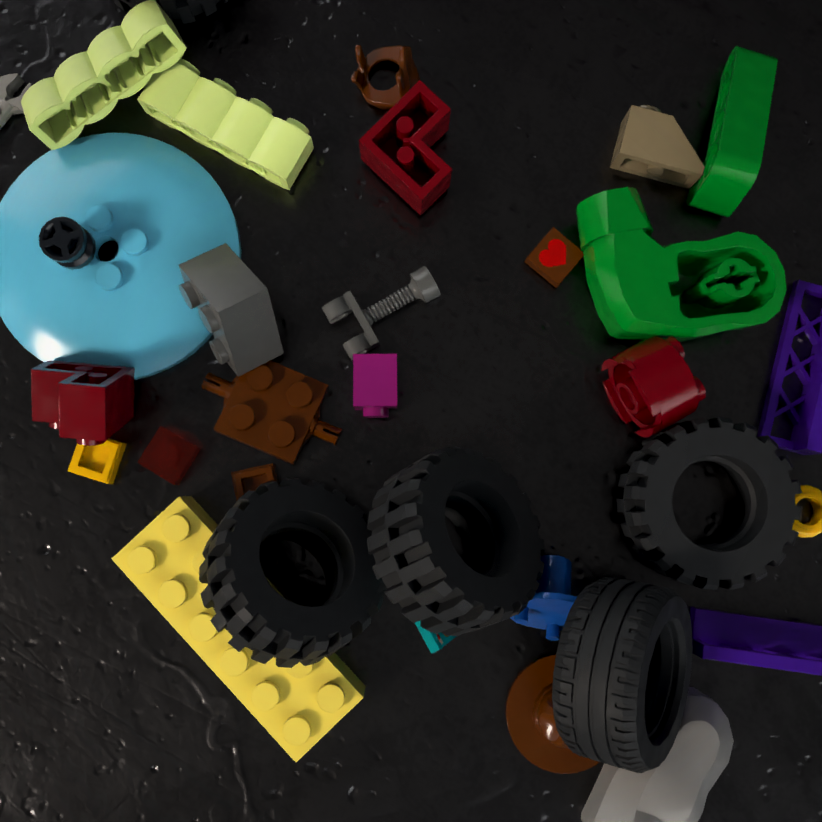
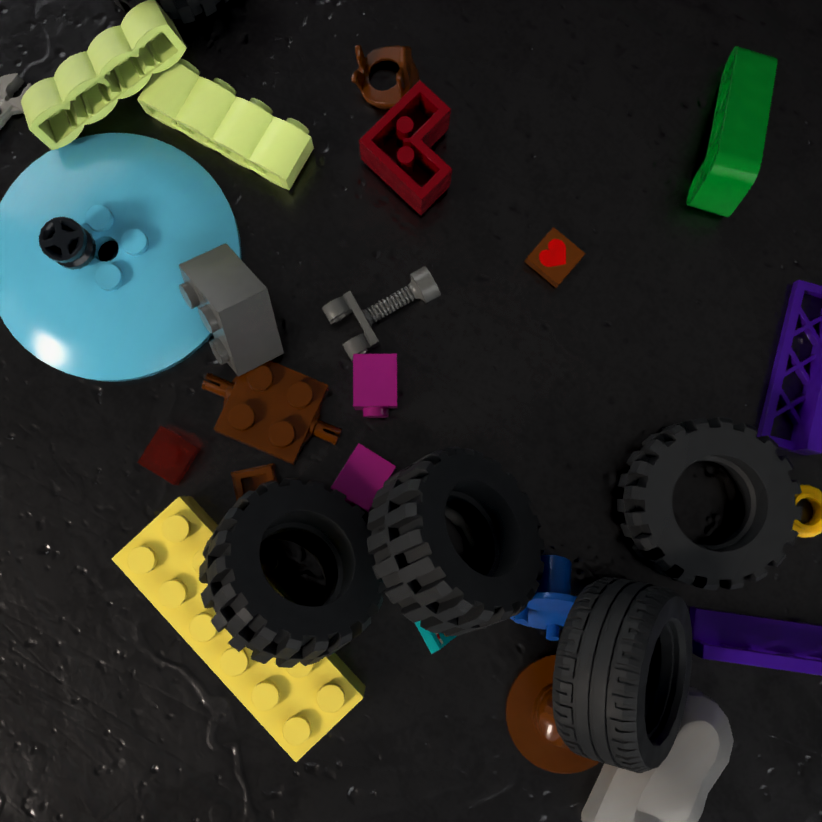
(83, 399): dark red brick -> none
(98, 461): yellow tile -> none
(363, 477): none -> magenta brick
(652, 385): dark red brick -> none
(655, 148): dark tan slope -> none
(675, 287): green piece -> none

